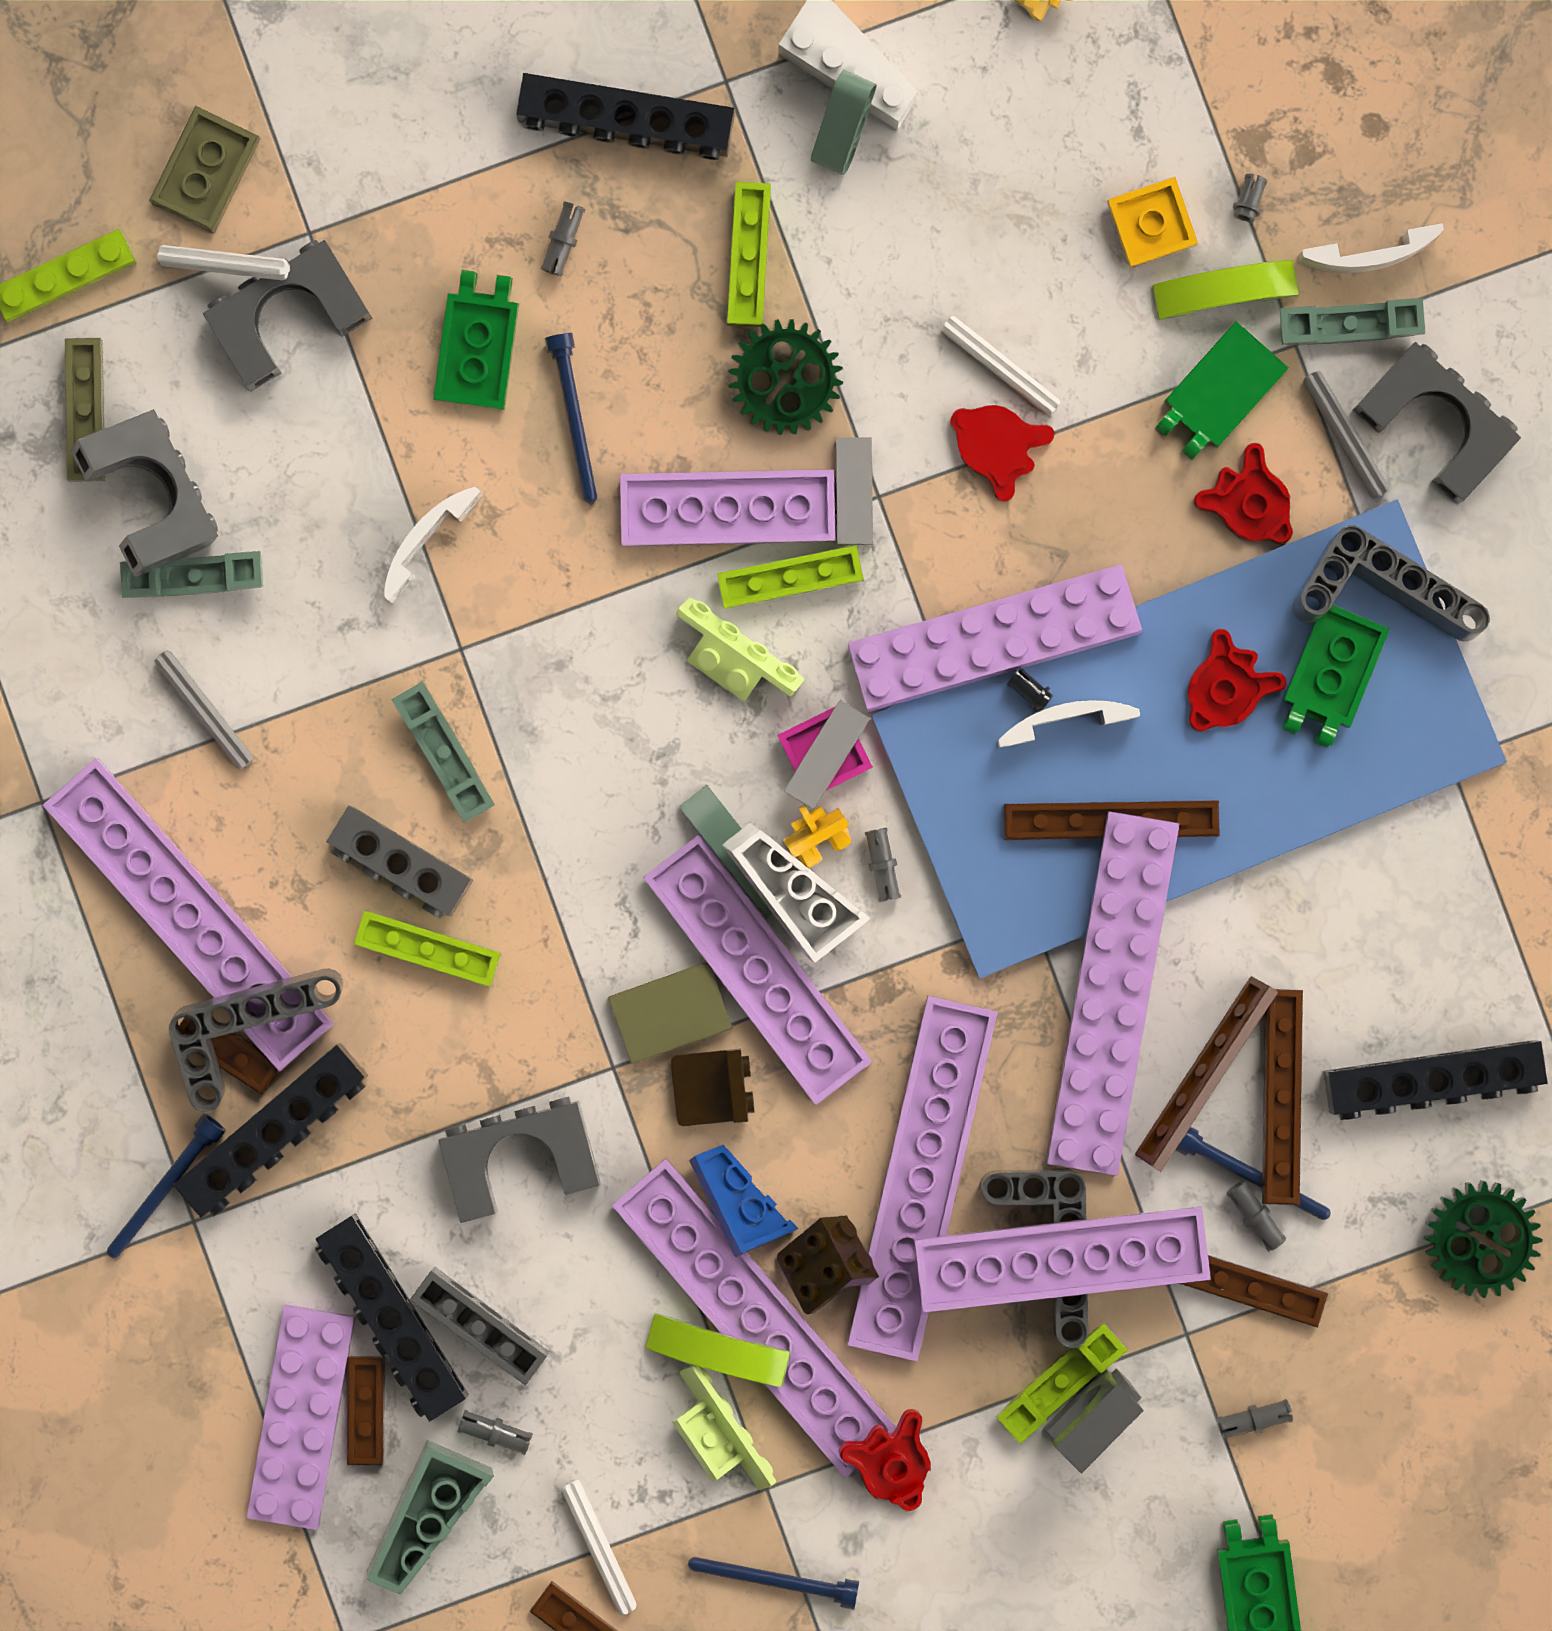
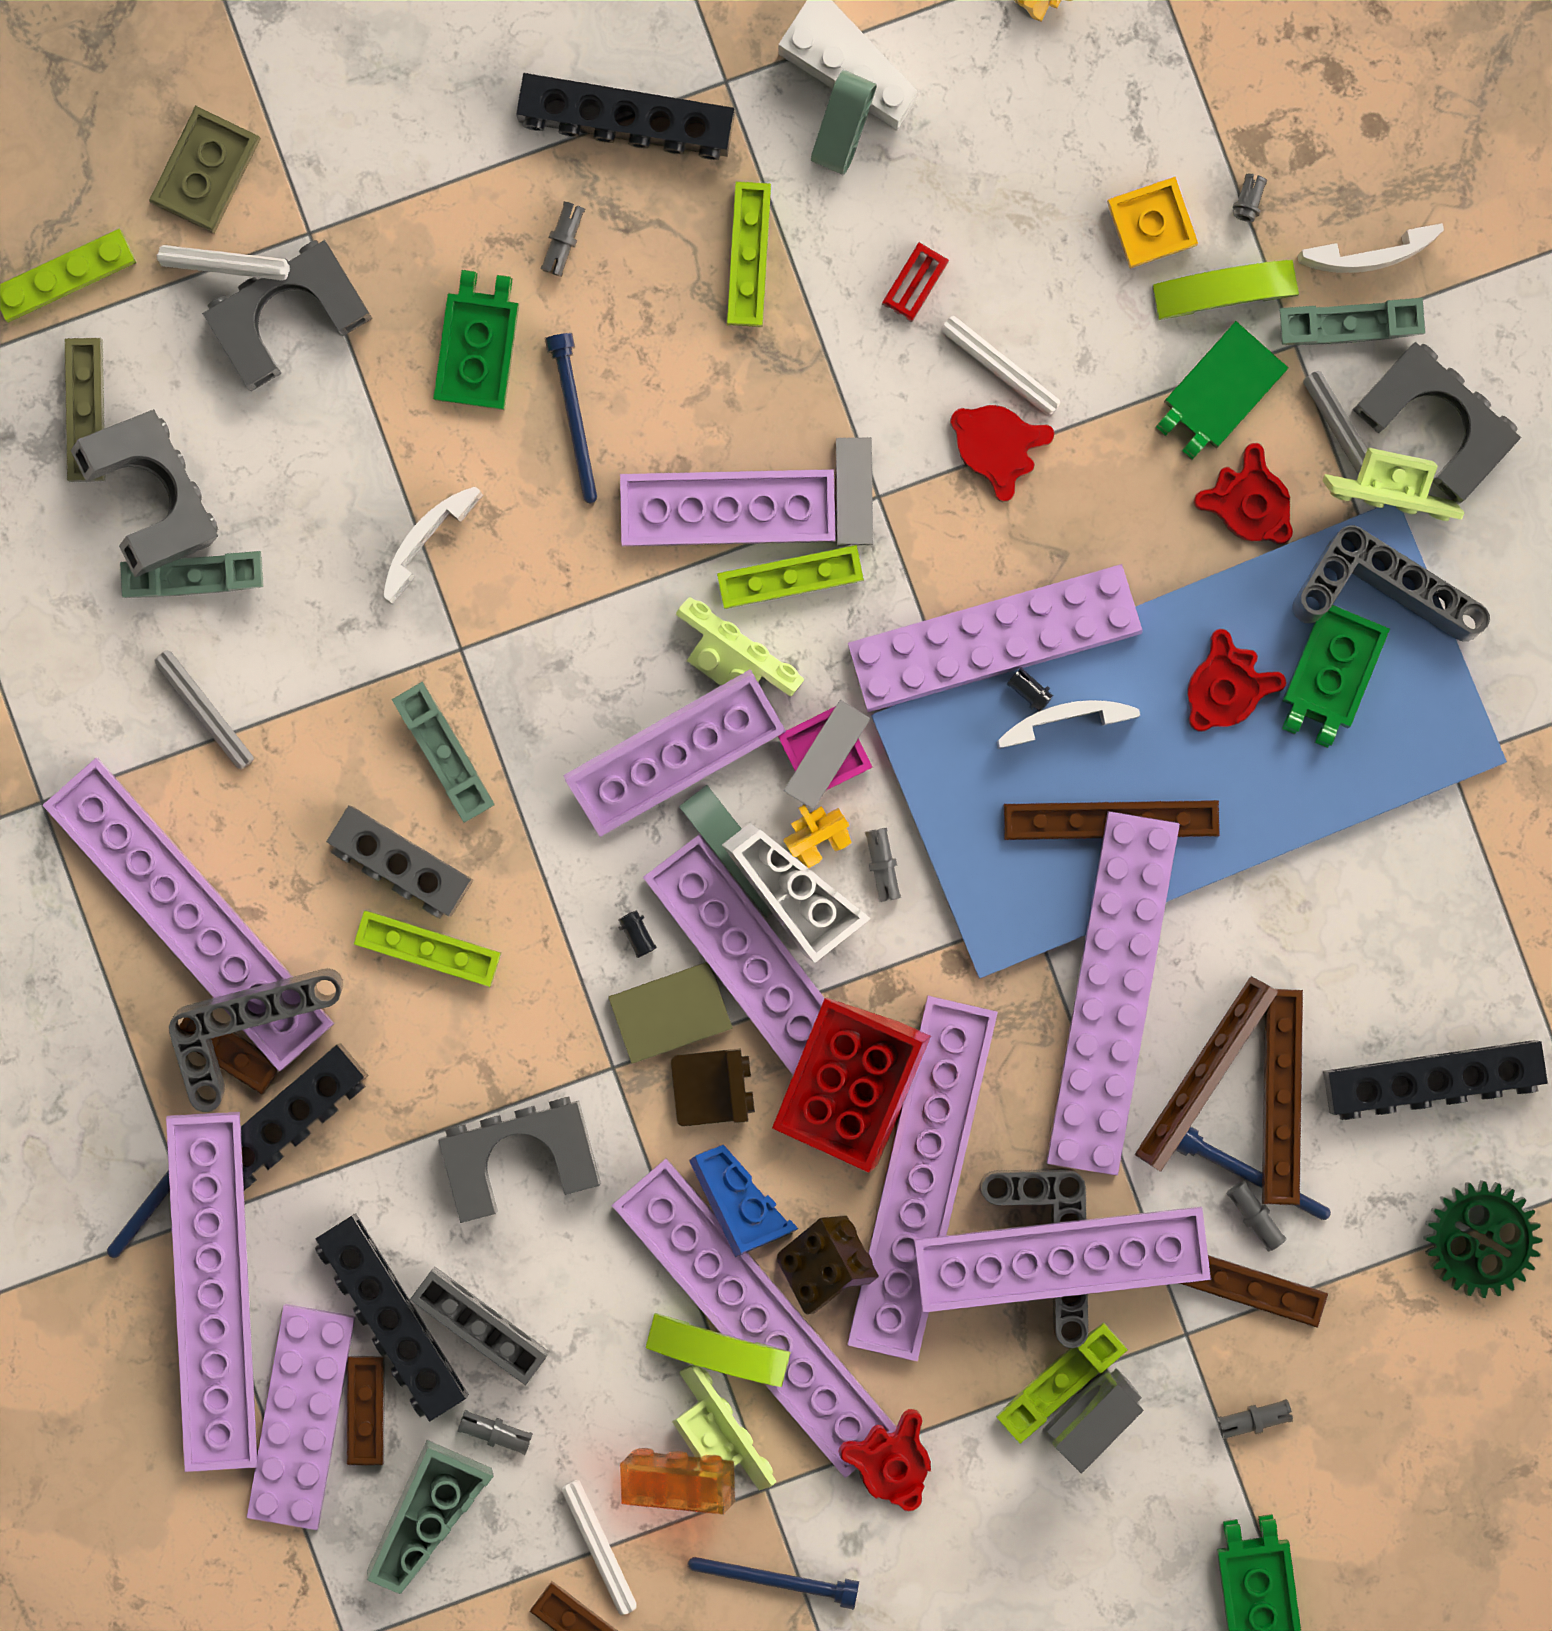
(212, 1291): none -> lavender plate
(637, 933): none -> black pin
(674, 753): none -> lavender plate
(677, 1481): none -> clear orange brick
(759, 357): dark green gear -> none
(851, 1083): none -> red slope
(899, 308): none -> red tile
(1396, 482): none -> yellowish green bracket

